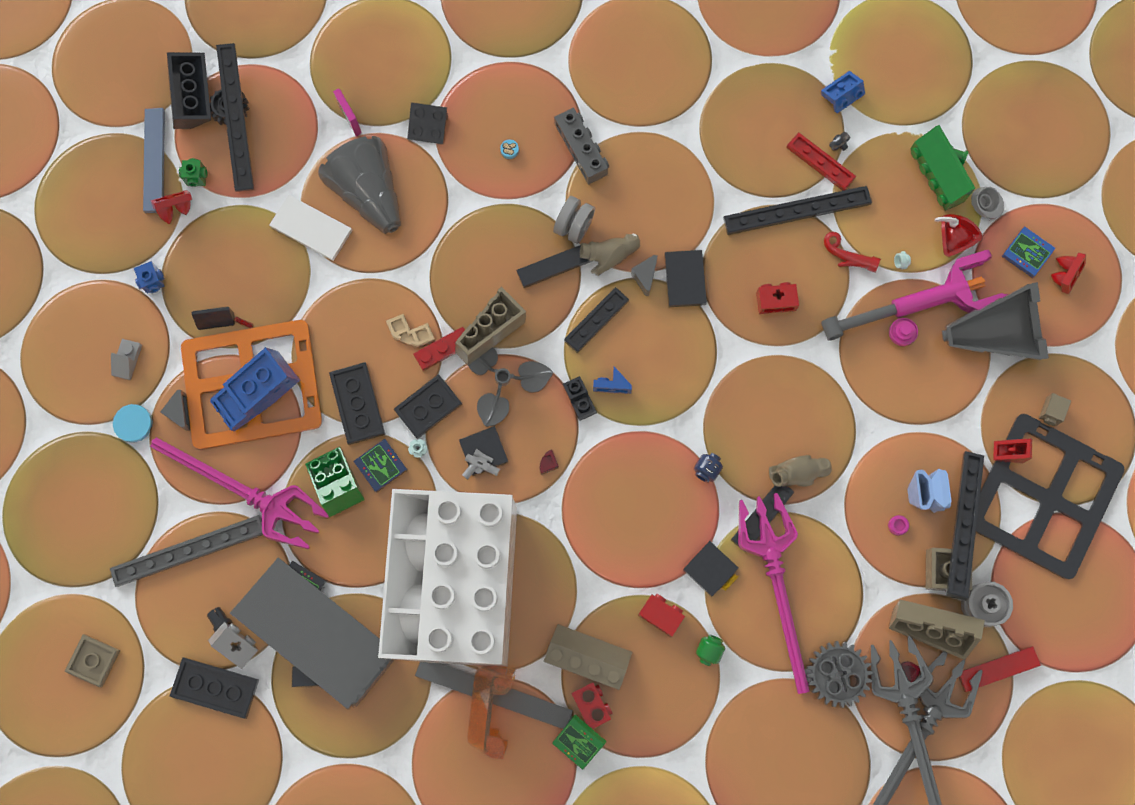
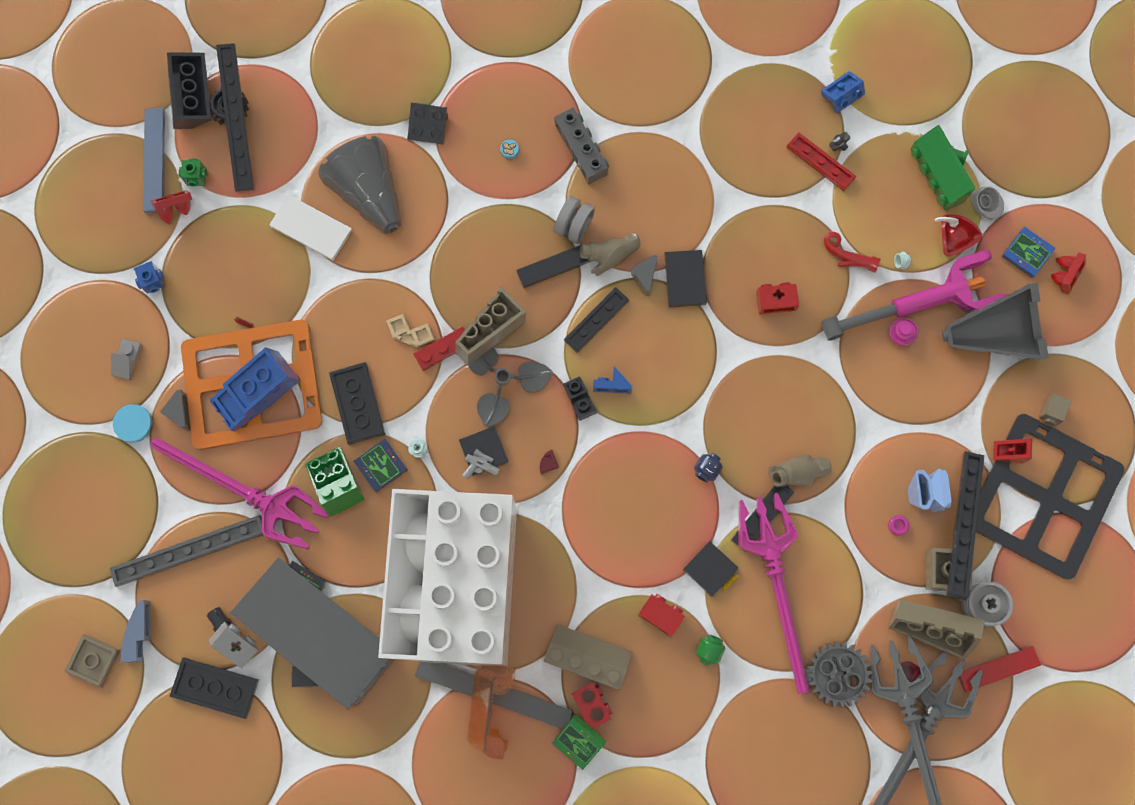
(136, 632): none -> sand blue slope
(213, 318): black slope -> none
(347, 112): dark pink tile -> none
(427, 406): black tile -> none
(797, 210): black tile -> none

